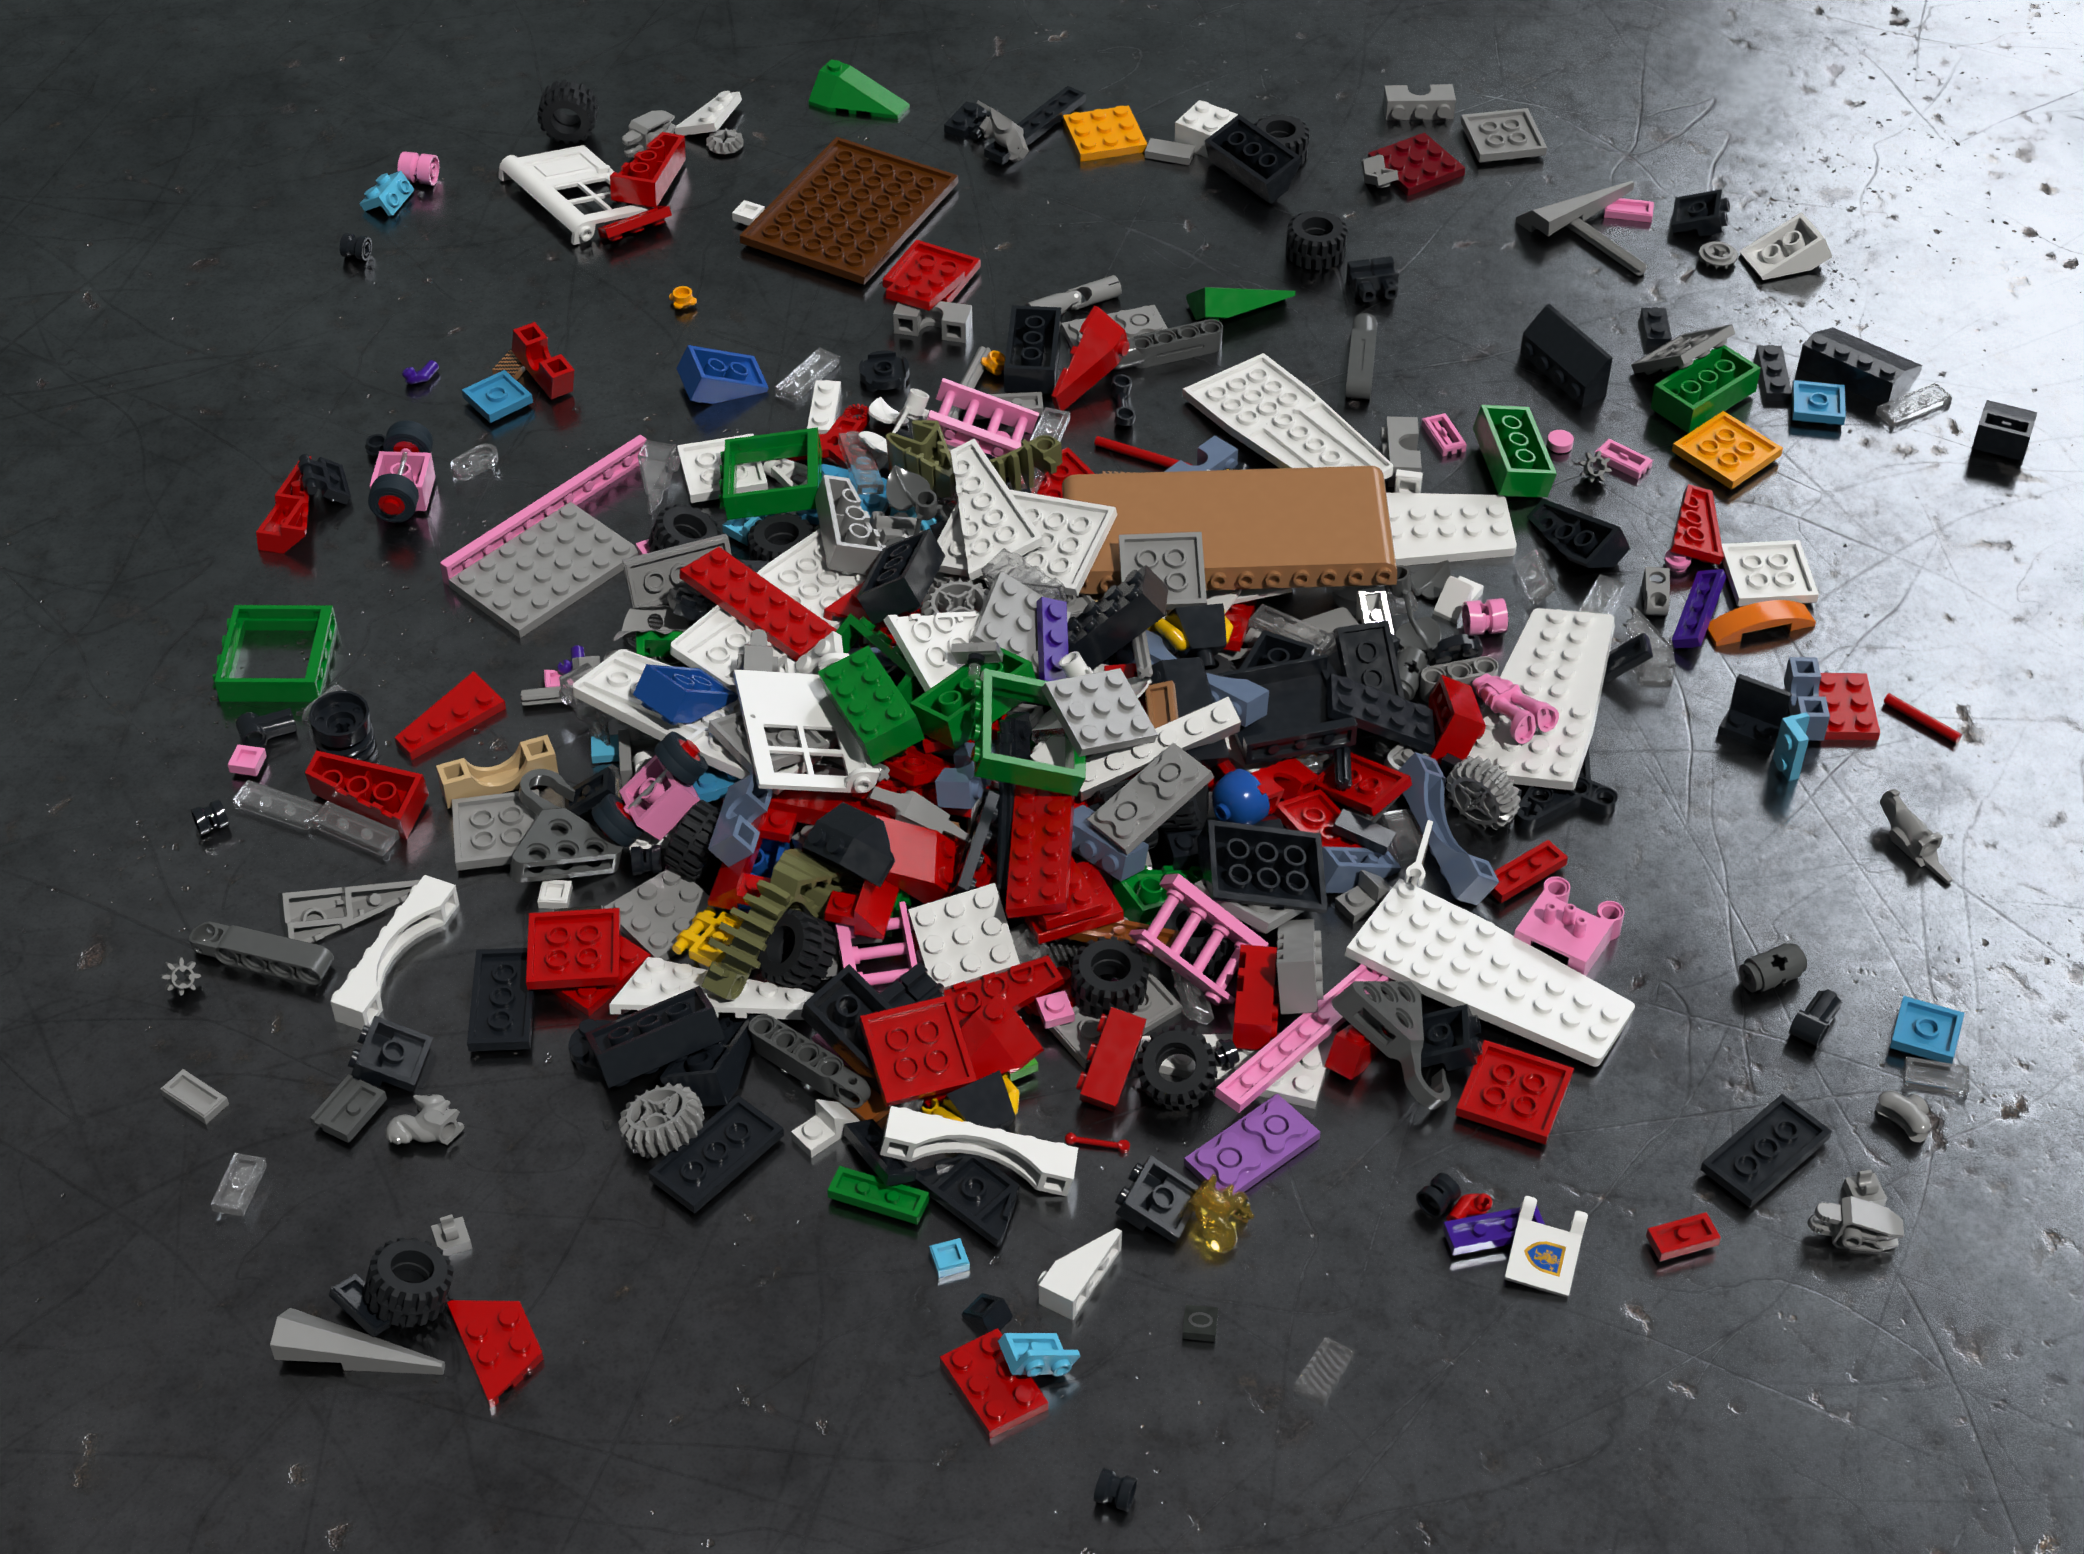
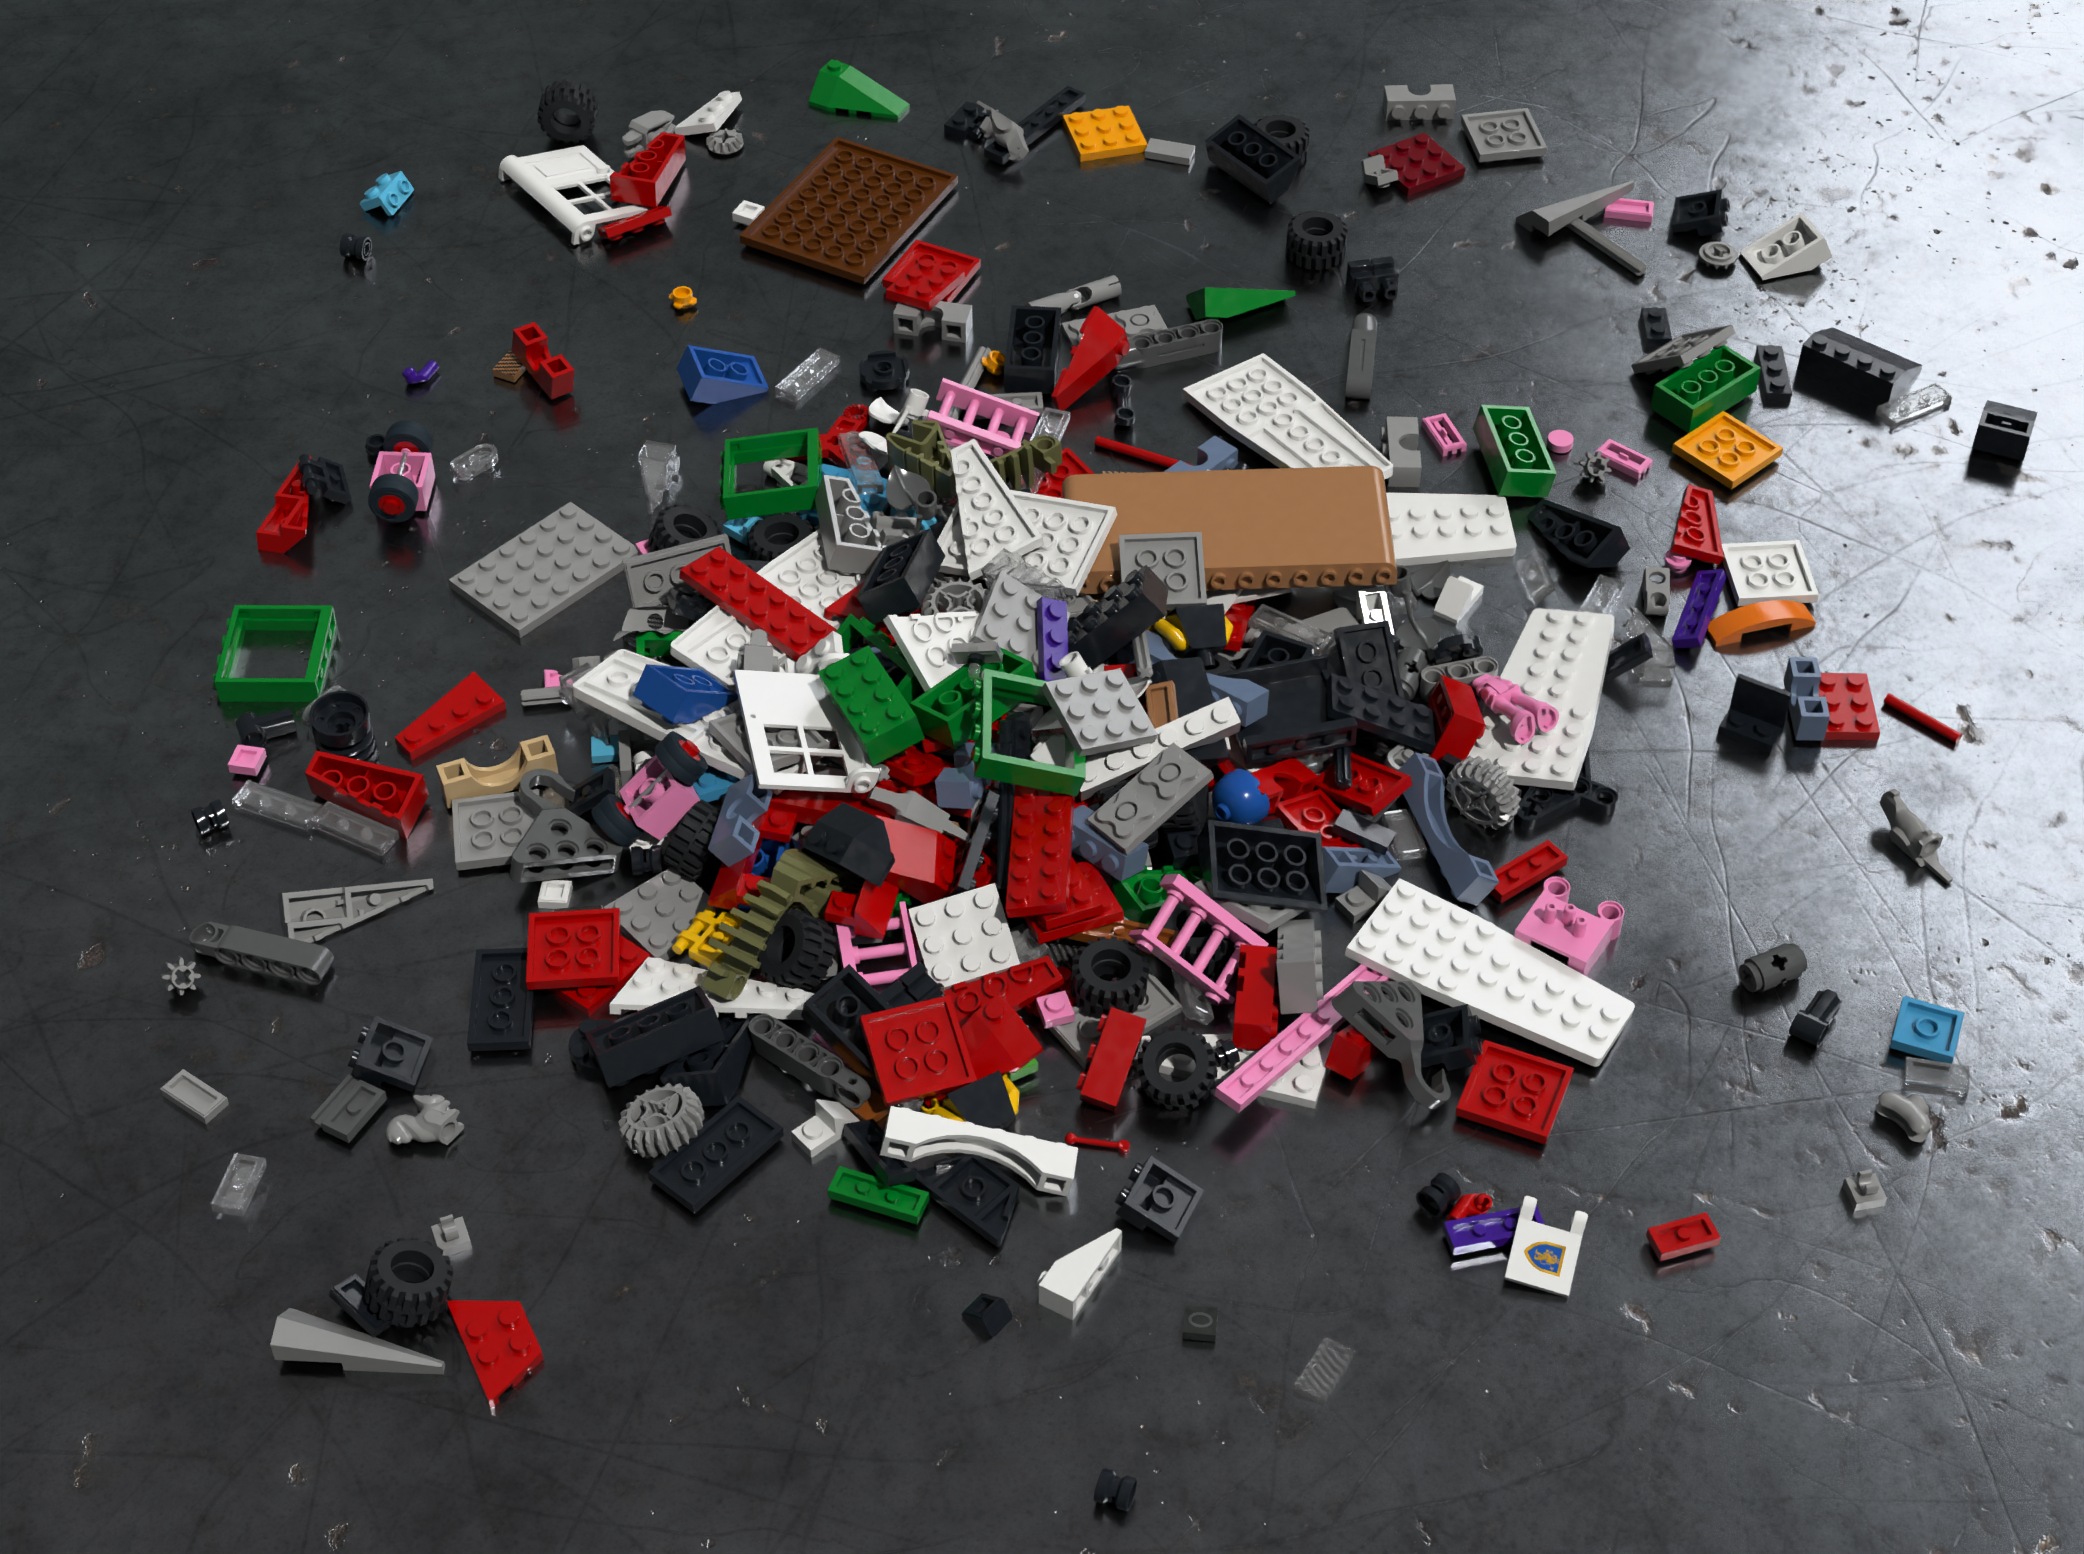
(421, 168): bright pink wheel -> none
(425, 909): white arch -> none
(497, 396): dark azure plate -> none
(574, 490): bright pink plate -> none
(576, 651): dark purple arm -> none
(702, 470): white plate -> none
(824, 405): white plate -> none
(949, 1258): medium azure tile -> none
(988, 1386): red plate -> none
(1036, 1354): medium azure bracket -> none
(1199, 124): white brick -> none
(1213, 1211): clear yellow animal -> none
(1253, 1146): medium lavender piece -> none
(1408, 481): white tile -> none
(1416, 869): white flag -> none
(1482, 617): bright pink wheel -> none
(1567, 356): black slope -> none
(1765, 1150): black plate -> none
(1791, 745): medium azure bracket -> none
(1818, 402): dark azure plate -> none
(1857, 1225): light grey hinge -> none

